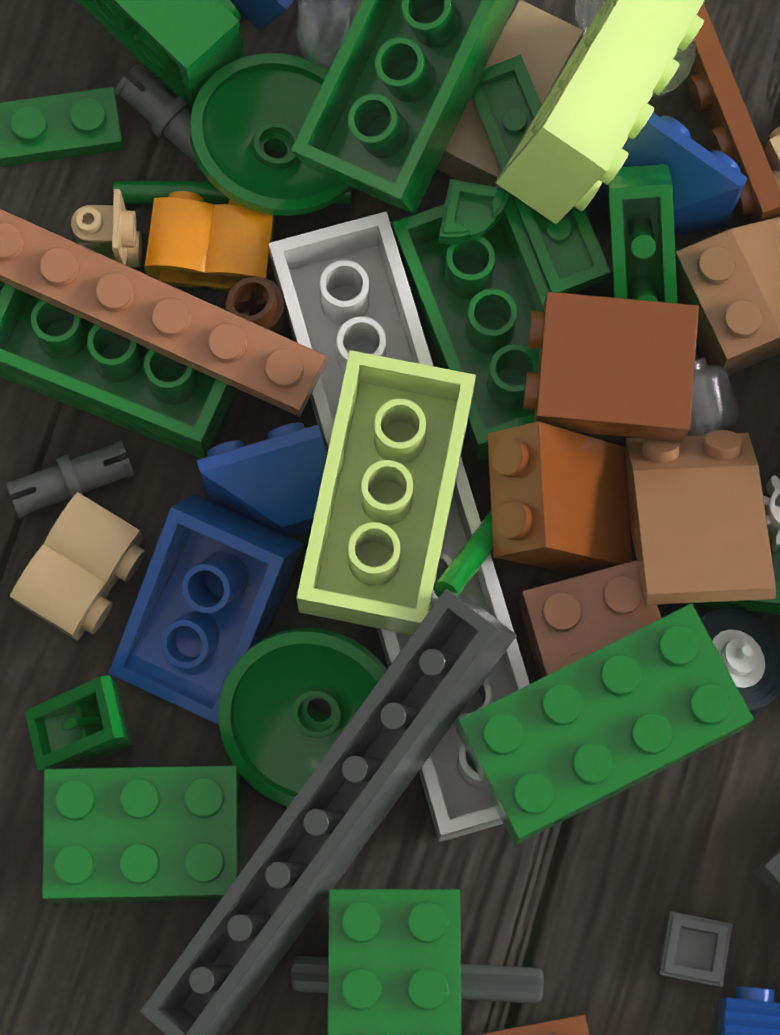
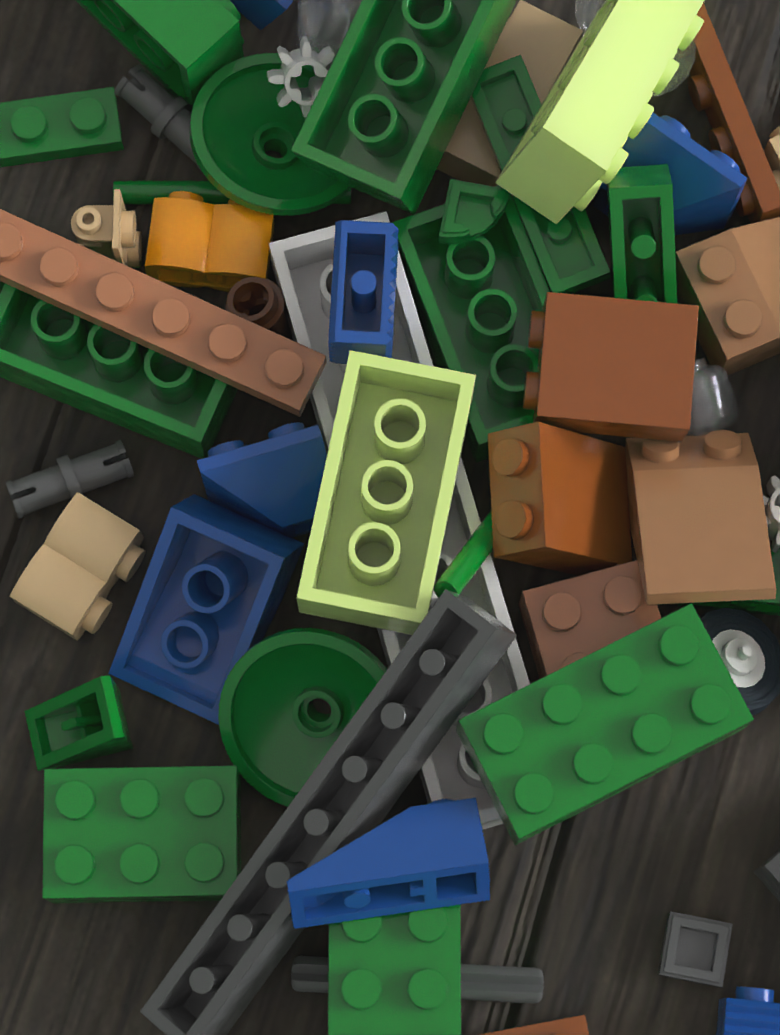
(292, 67): none -> white gear
(363, 289): none -> blue brick
(407, 864): none -> blue slope

